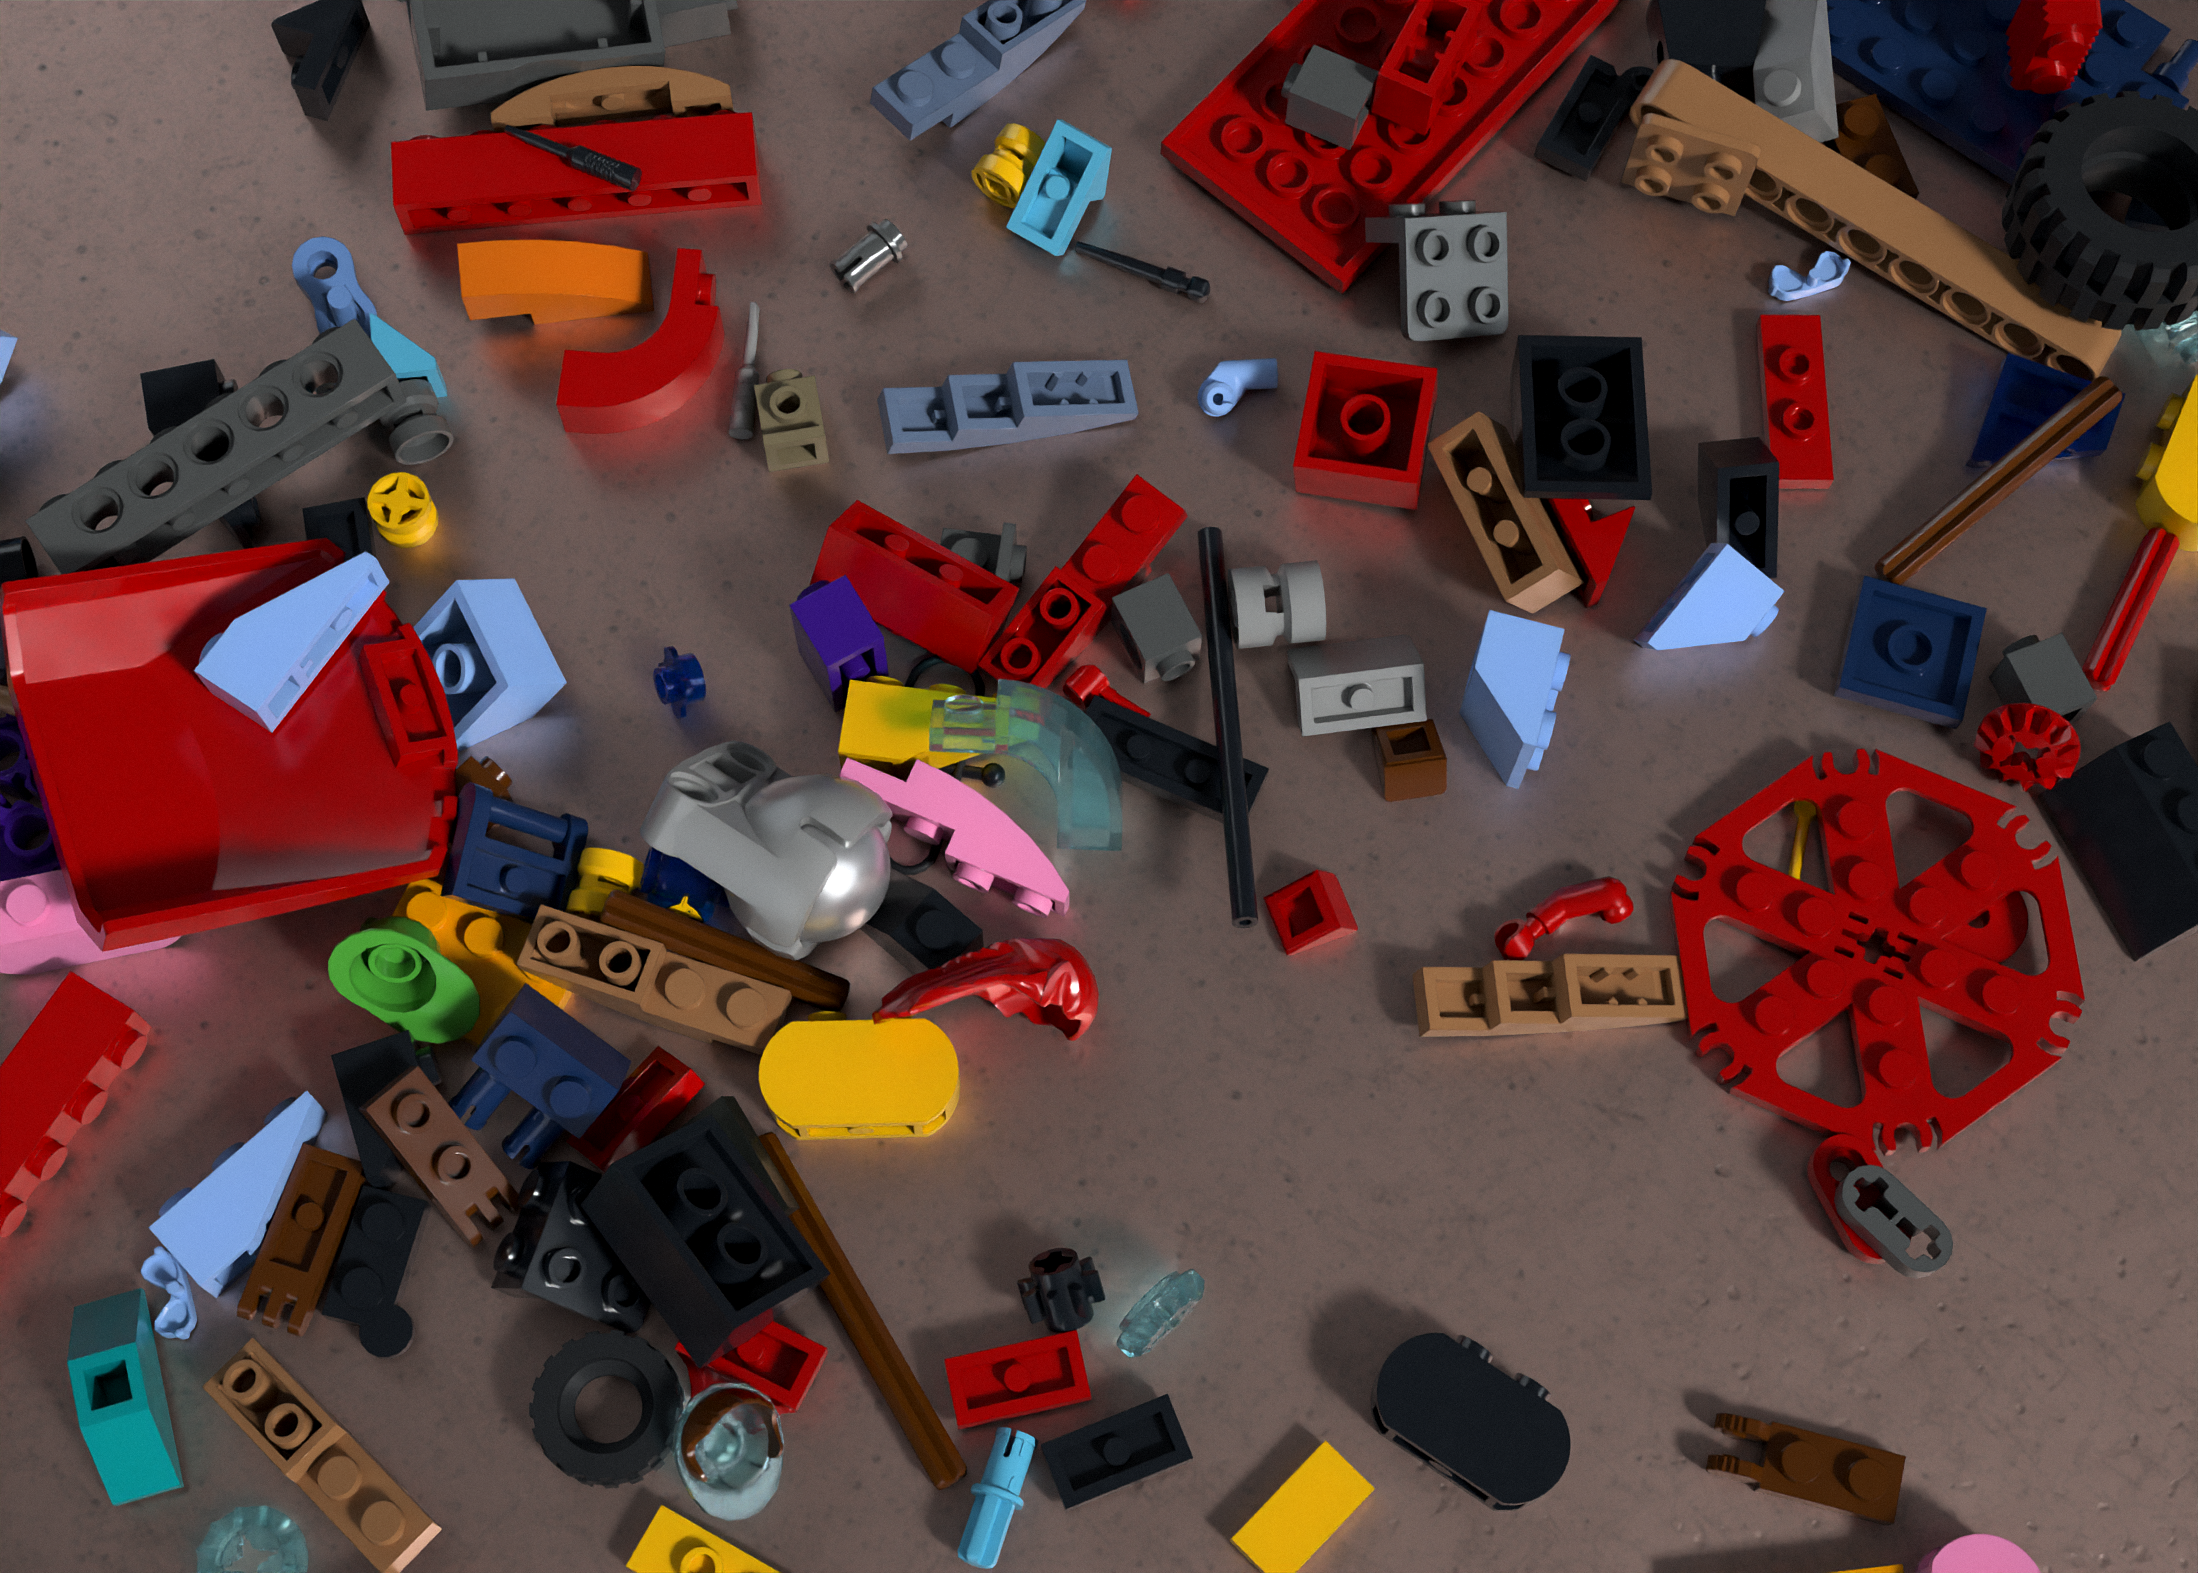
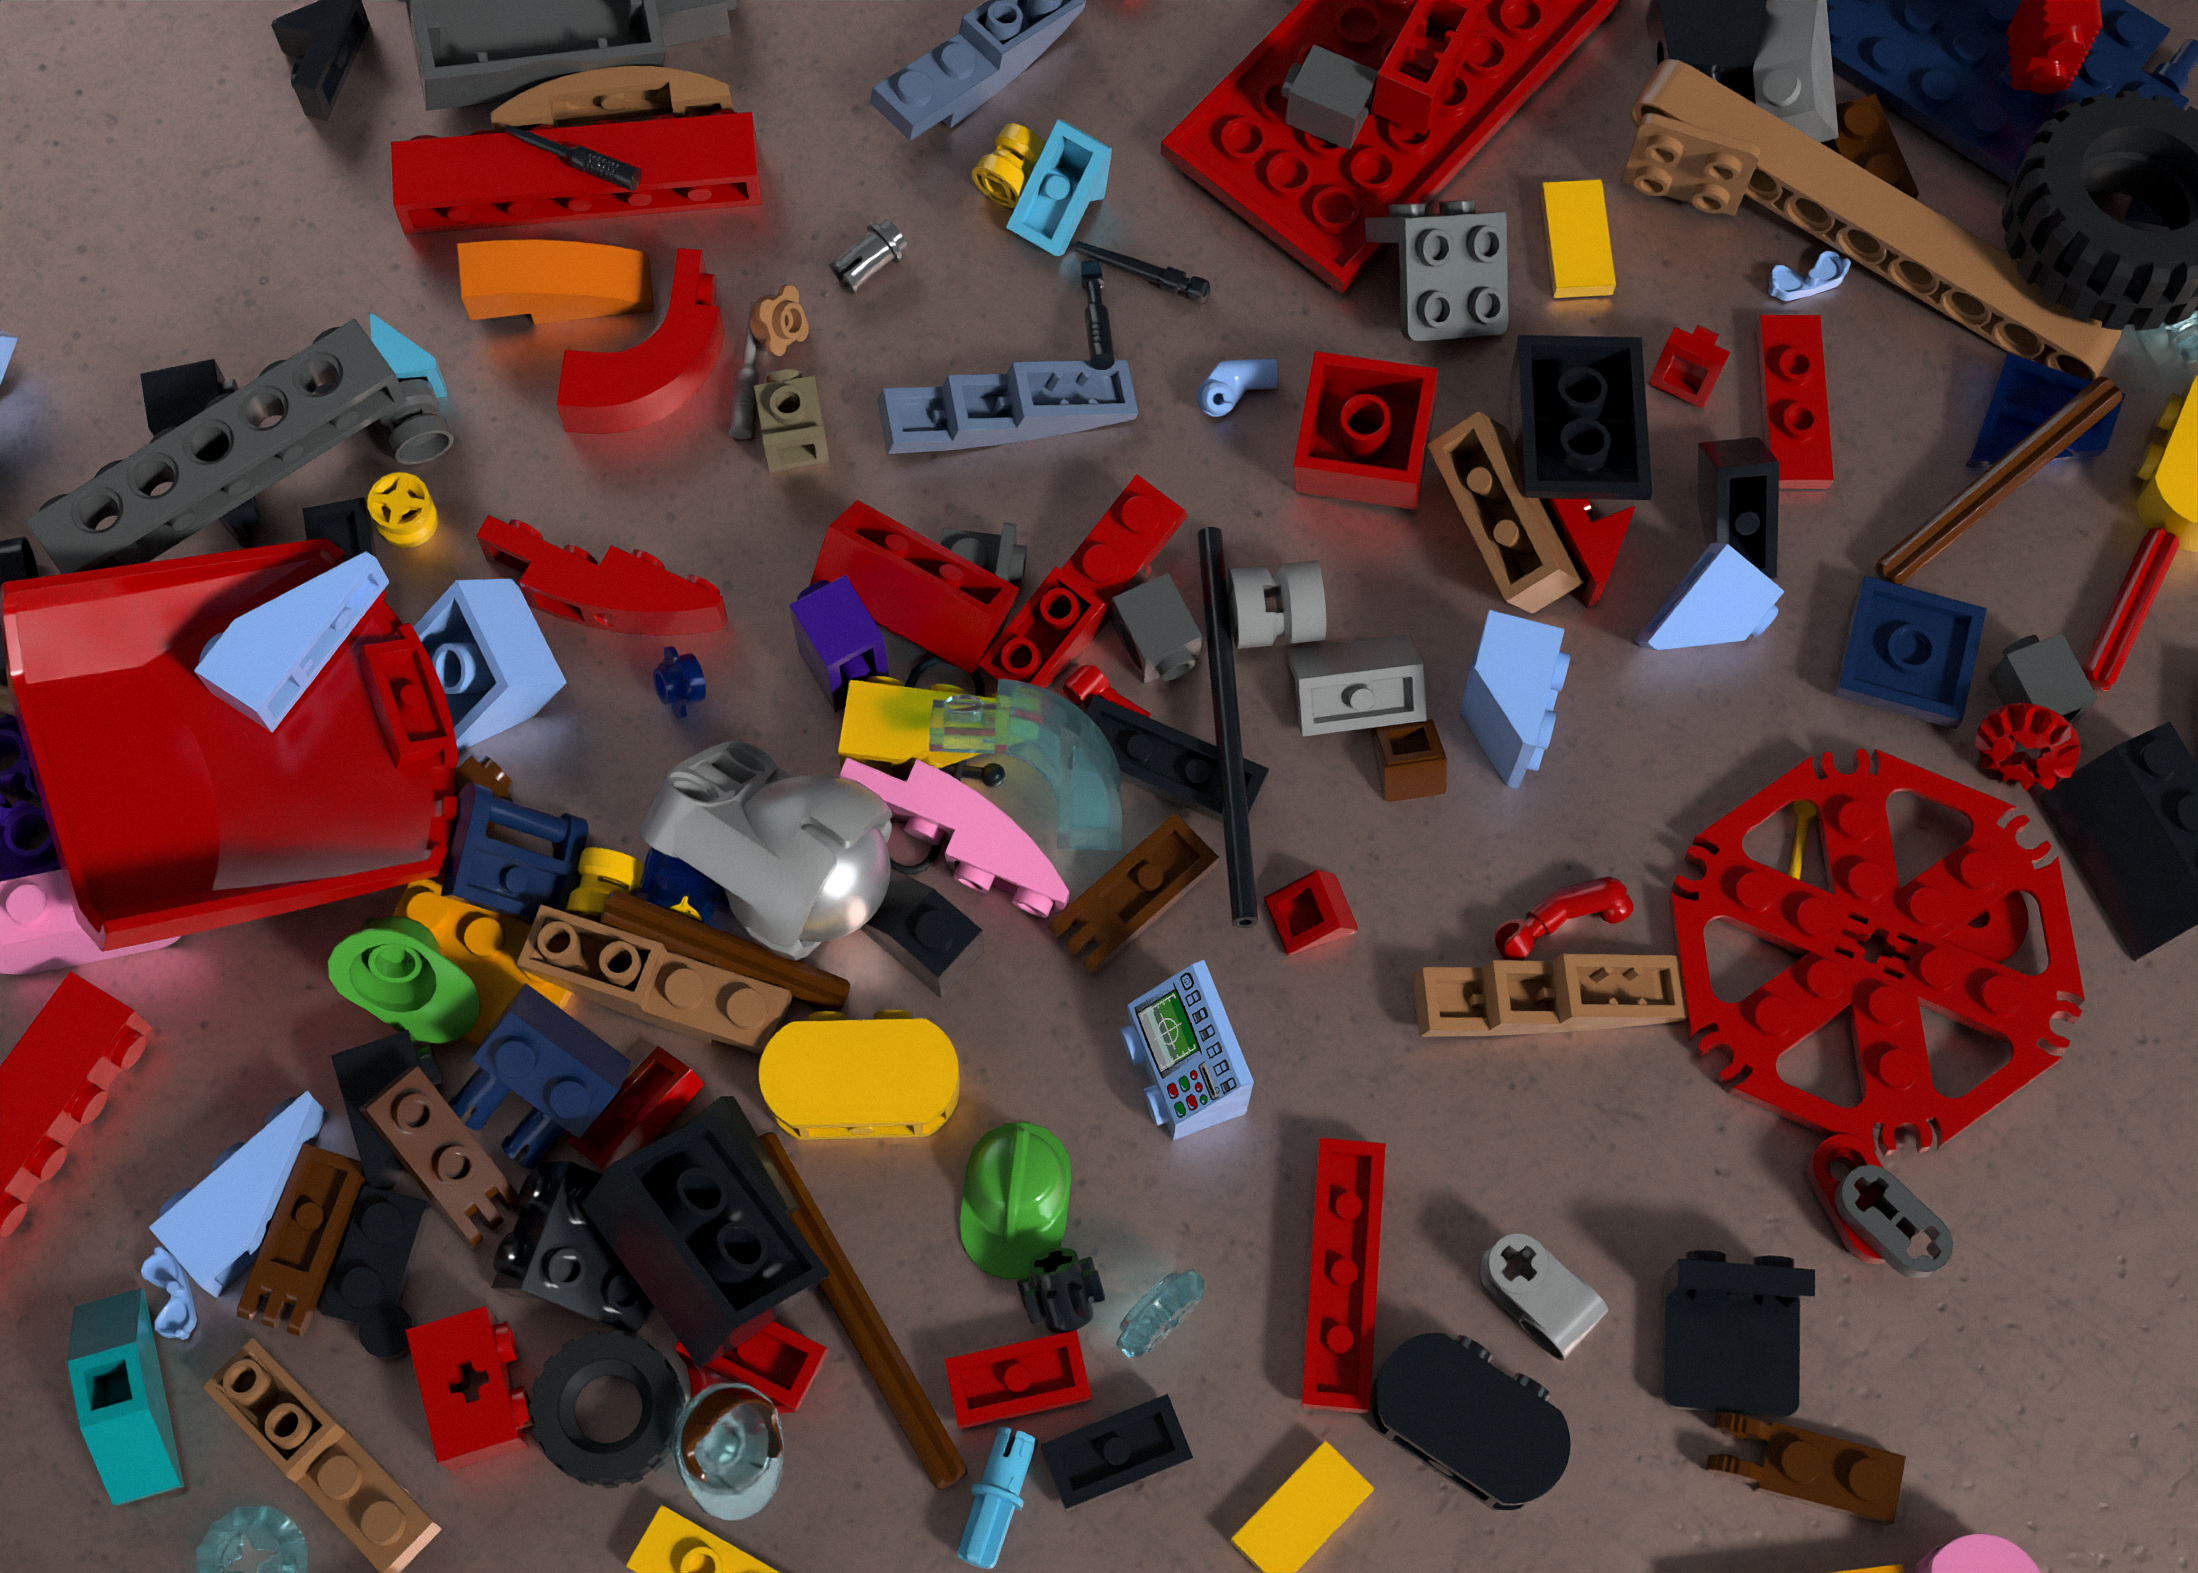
(337, 297): medium blue piece -> none
(443, 1359): none -> red brick
(620, 595): none -> red slope
(779, 320): none -> medium nougat plate
(1014, 1198): none -> bright green piece
(1023, 975): red hair -> none
(1097, 318): none -> black piece
(1136, 892): none -> reddish brown hinge
(1187, 1053): none -> light blue slope
(1343, 1276): none -> red plate
(1547, 1297): none -> light grey piece
(1577, 238): none -> yellow tile
(1590, 116): black hinge -> none
(1690, 365): none -> red tile
(1733, 1334): none -> black bracket

